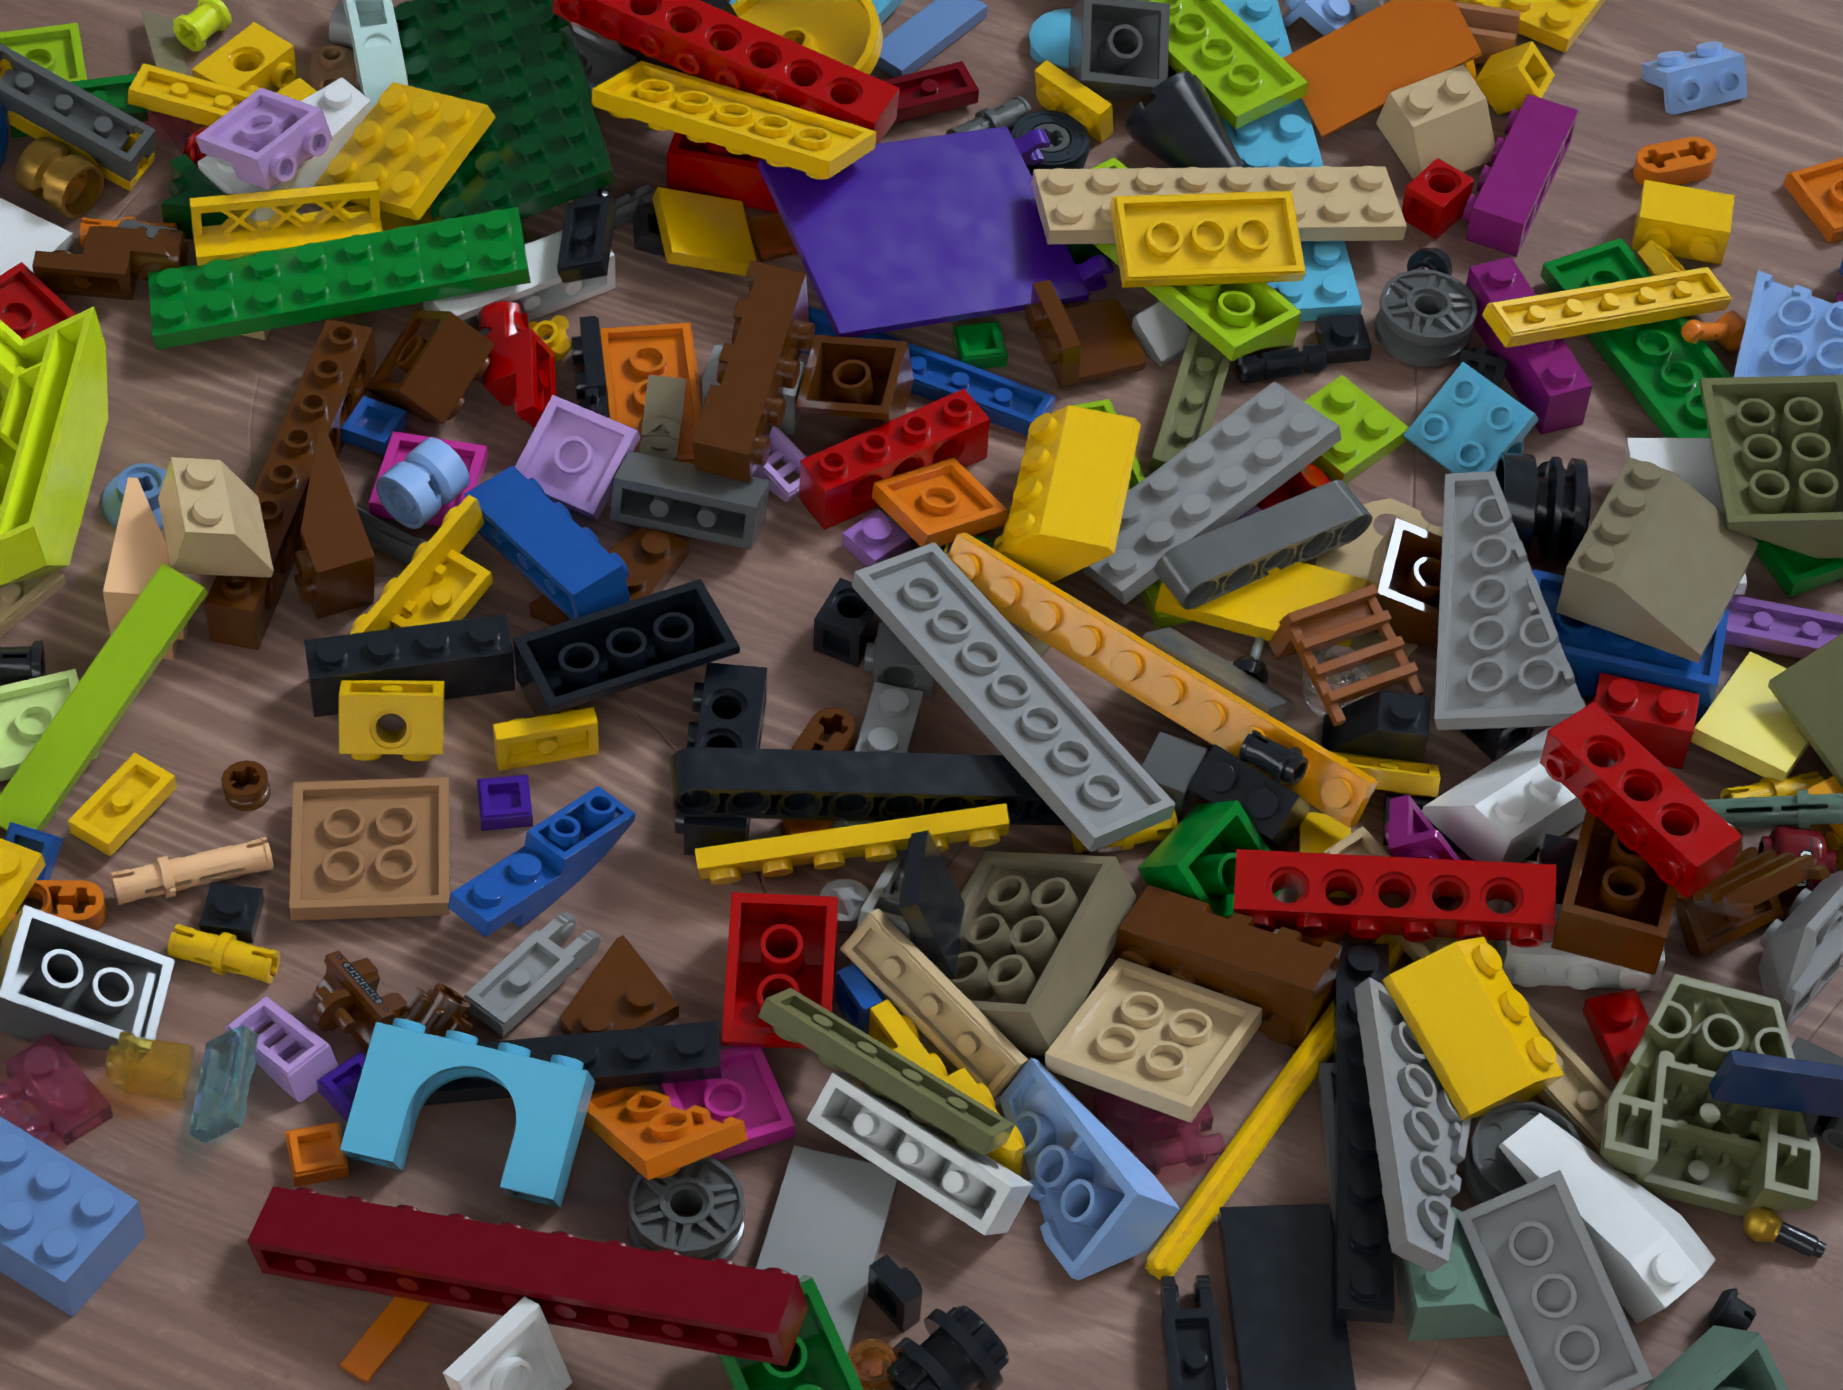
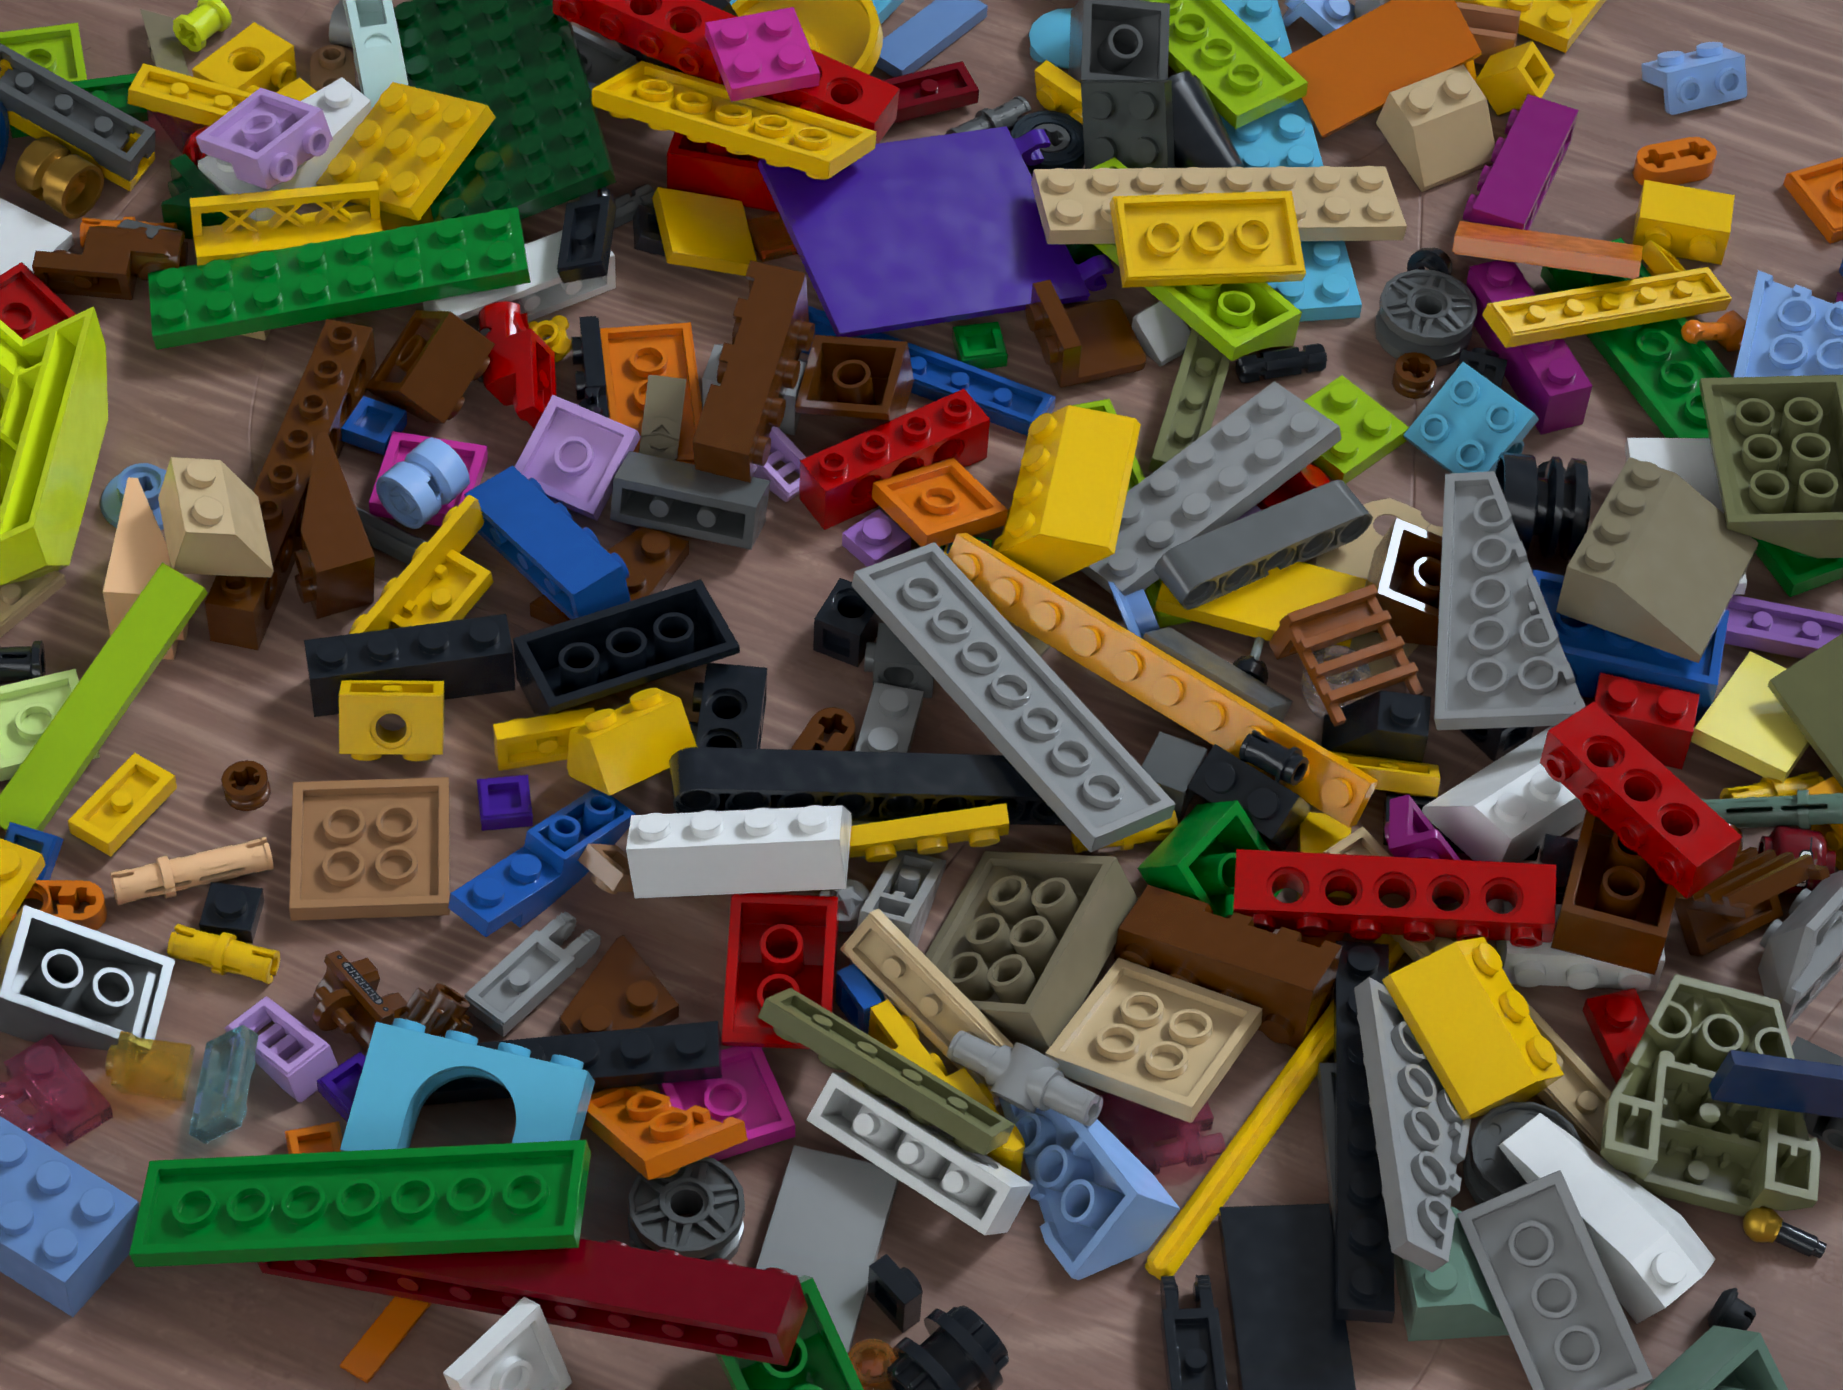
(362, 1204): none -> green plate
(608, 867): none -> medium nougat plate
(629, 742): none -> yellow slope
(739, 851): none -> white slope
(762, 54): none -> dark pink plate
(931, 903): black tile -> none
(1025, 1078): none -> light grey pin
(1128, 122): none -> pearl dark grey plate
(1135, 611): none -> medium blue piece
(1344, 338): black plate -> none
(1403, 378): none -> reddish brown bush
(1436, 198): red brick -> none
(1548, 249): none -> orange tile

